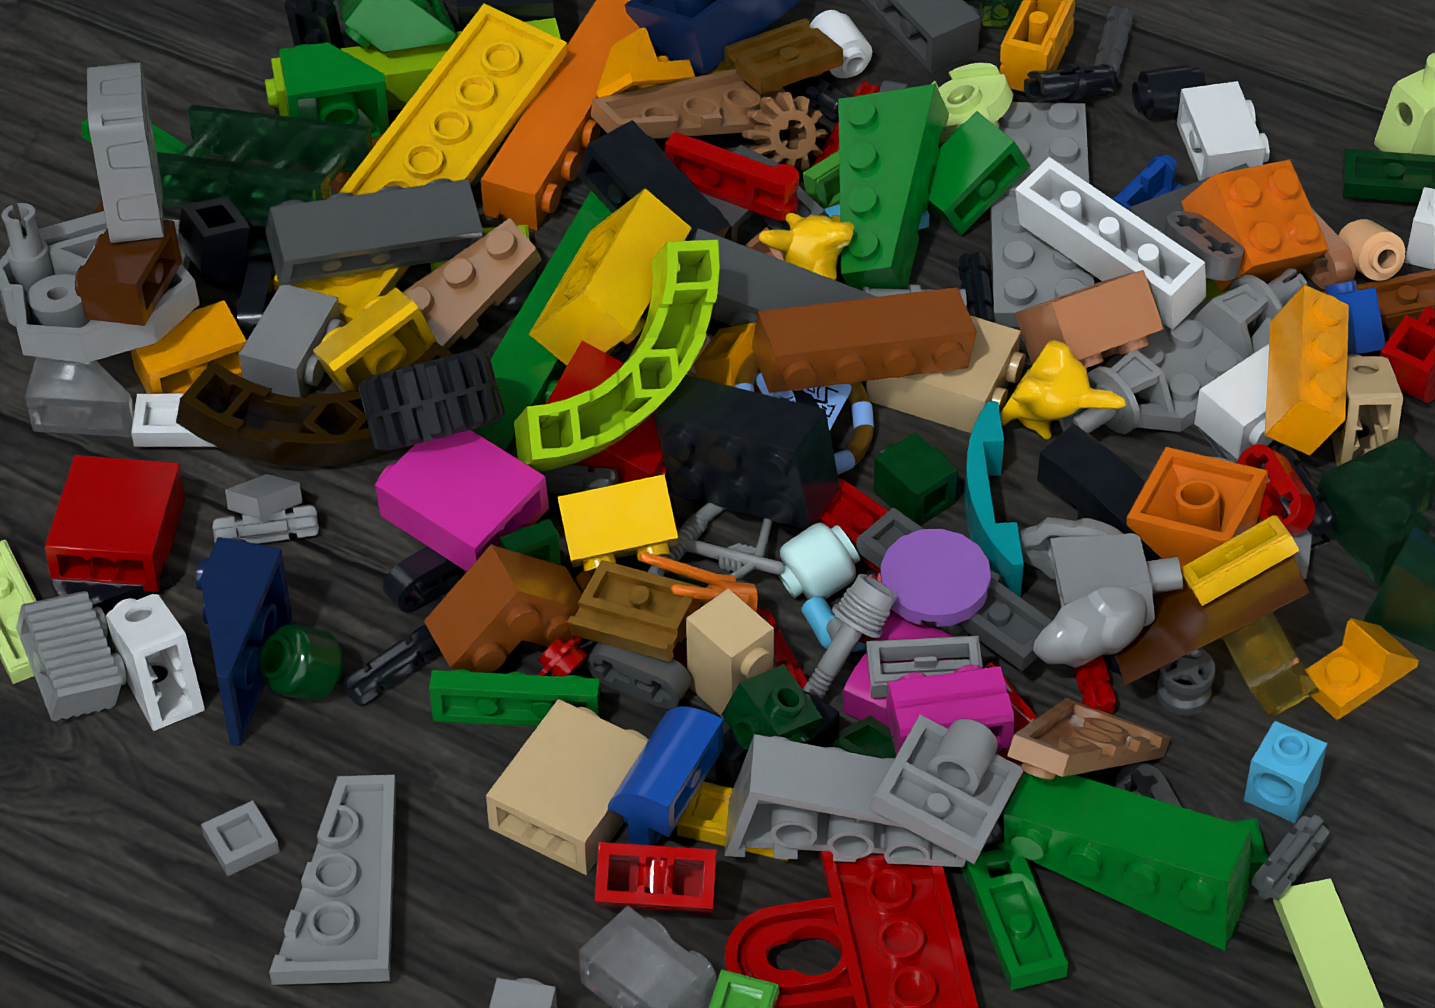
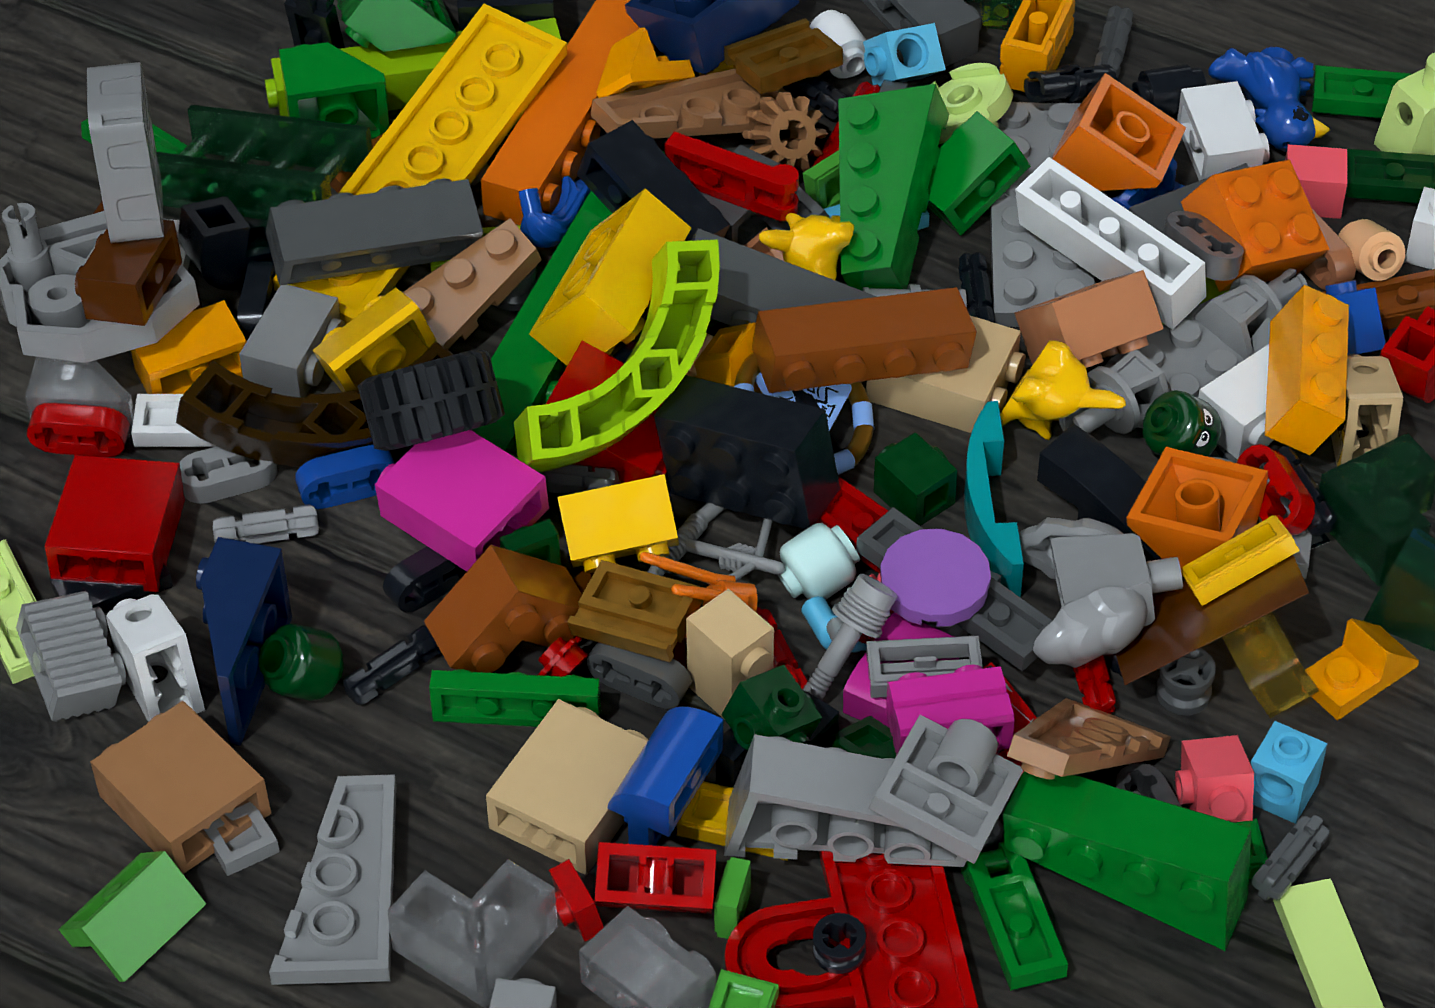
(78, 429): none -> red beam
(135, 913): none -> bright green panel
(176, 782): none -> medium nougat brick
(225, 474): none -> light grey beam
(263, 496): light grey tile -> none
(341, 476): none -> blue beam
(476, 938): none -> clear brick
(549, 229): none -> blue piece
(574, 901): none -> red plate
(732, 896): none -> bright green tile
(838, 927): none -> black bush
(919, 51): none -> medium azure brick
(1118, 139): none -> orange slope
(1181, 424): none -> dark green head
(1216, 778): none -> coral brick
(1275, 89): none -> blue animal
(1322, 177): none -> coral brick
(1352, 90): none -> green plate

